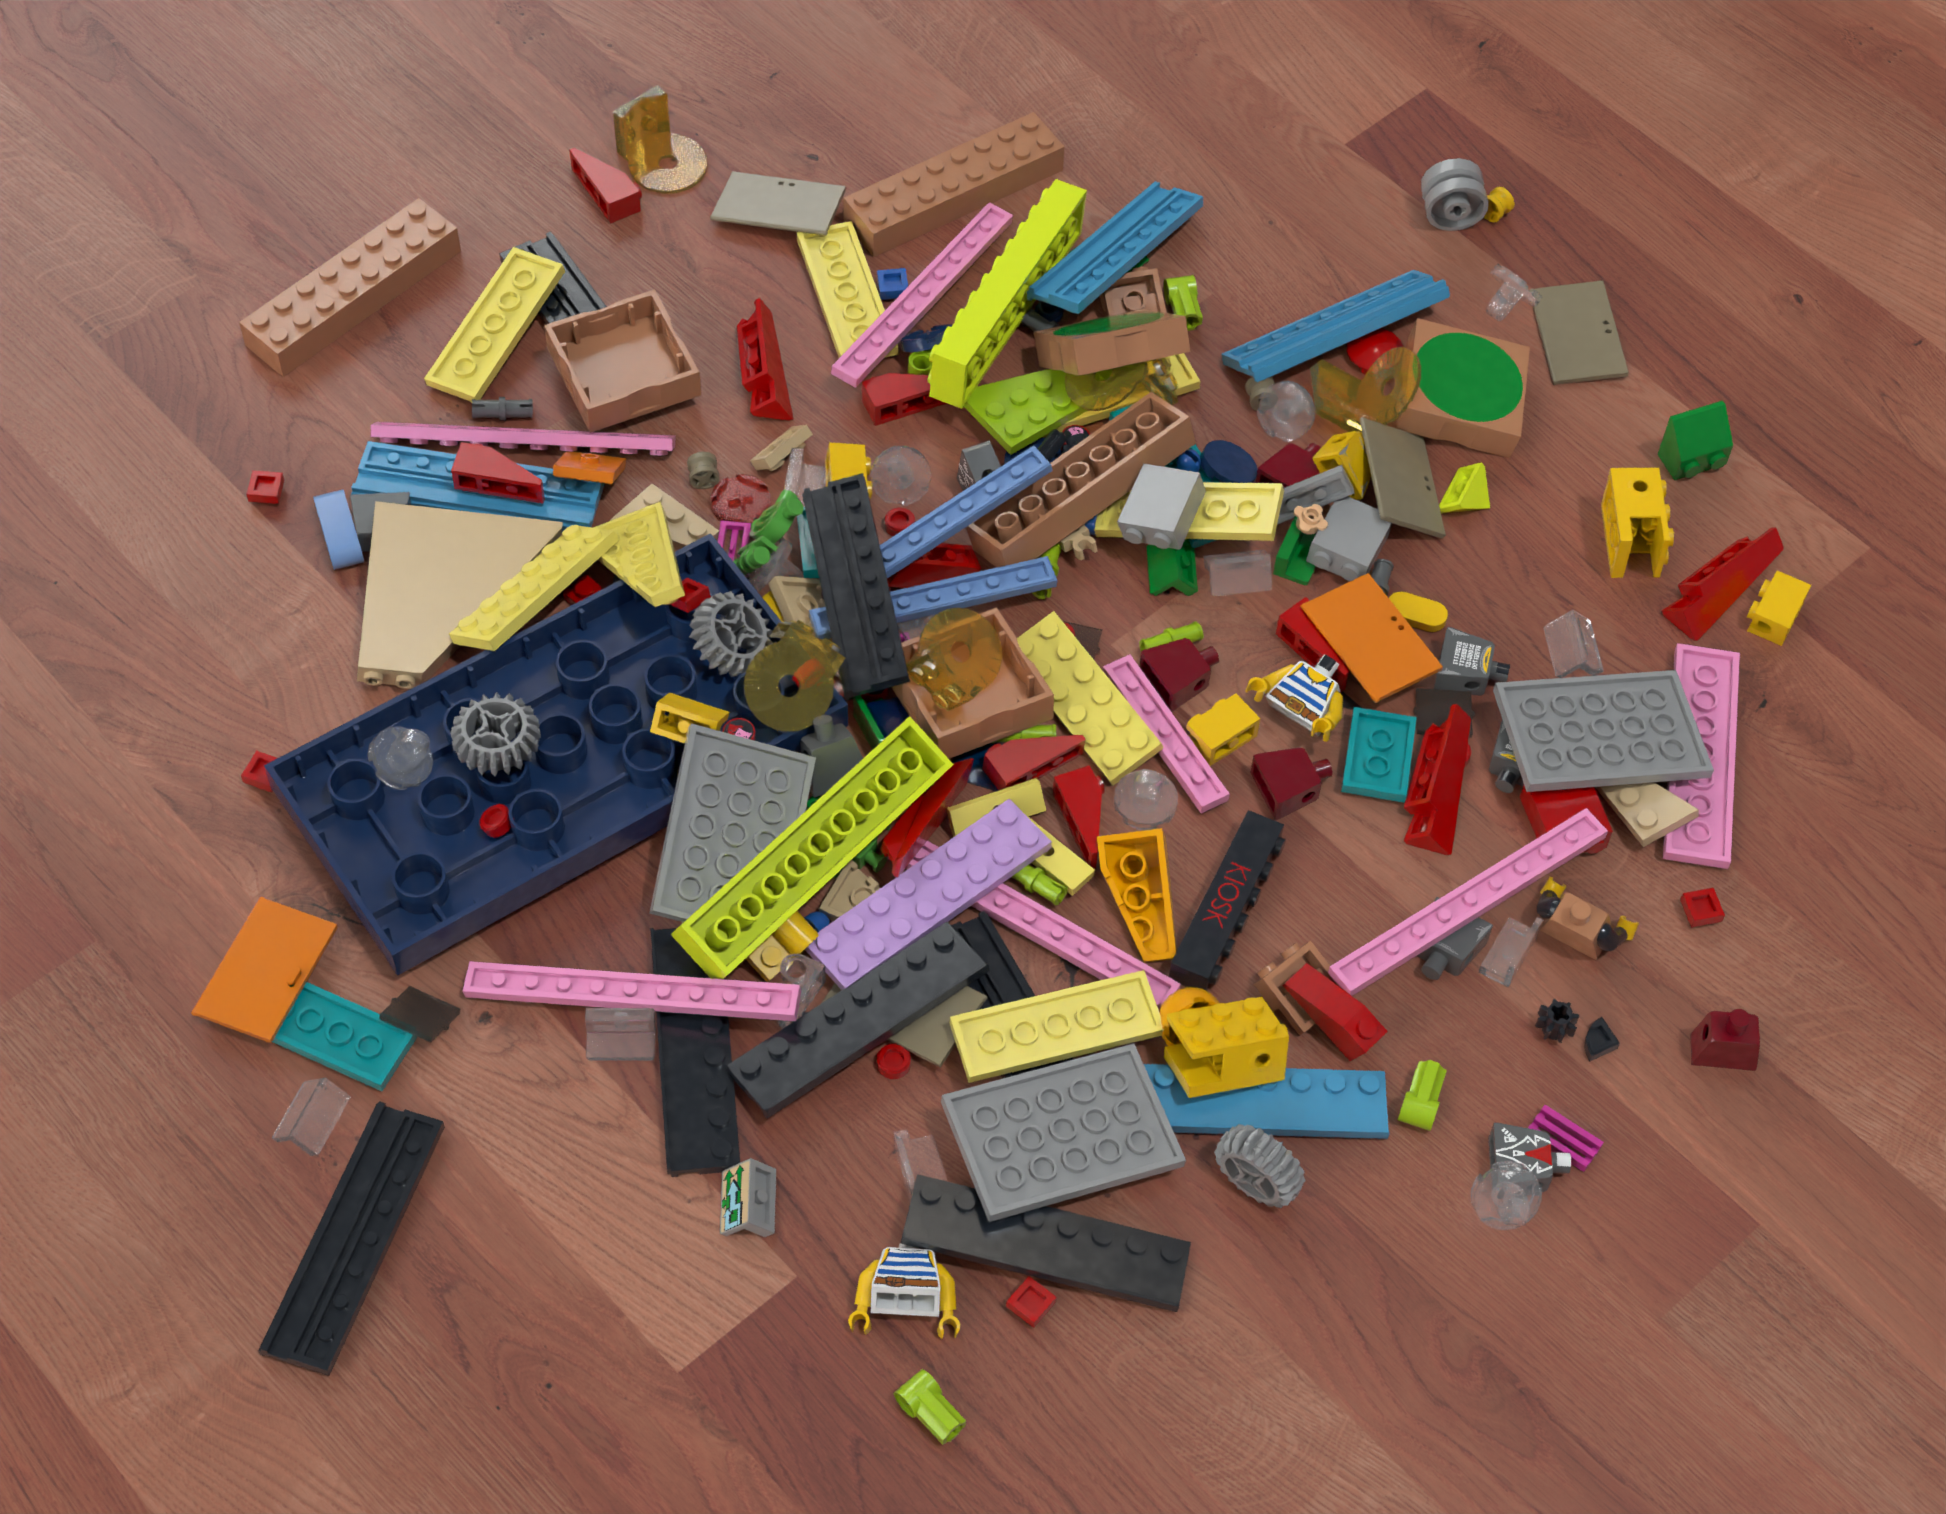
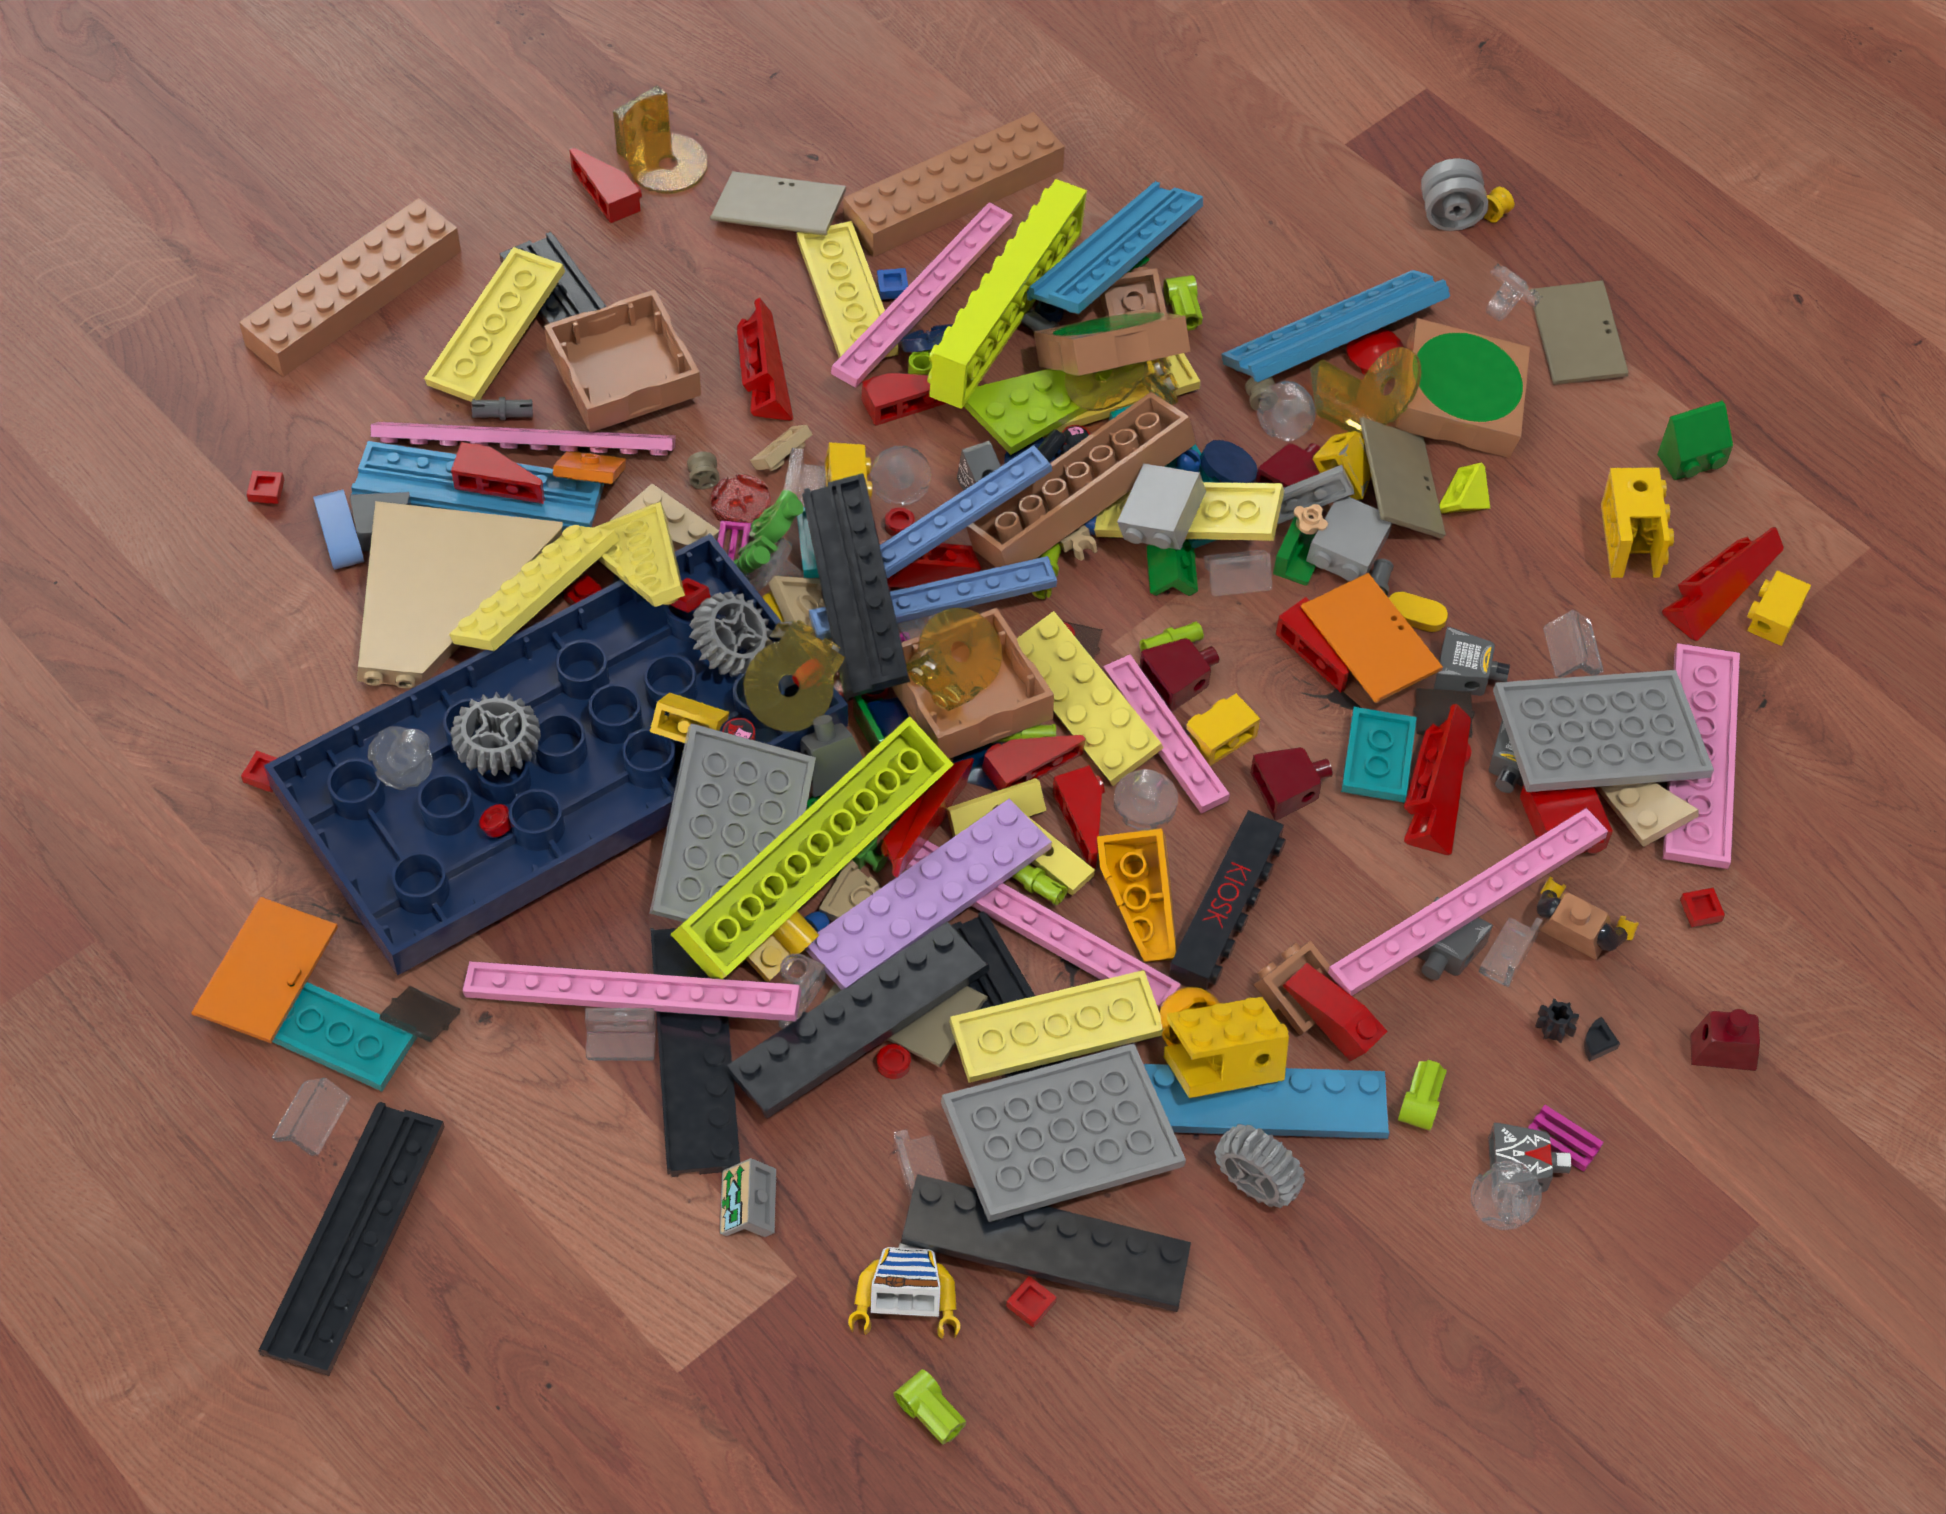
(1304, 694): torso -> none

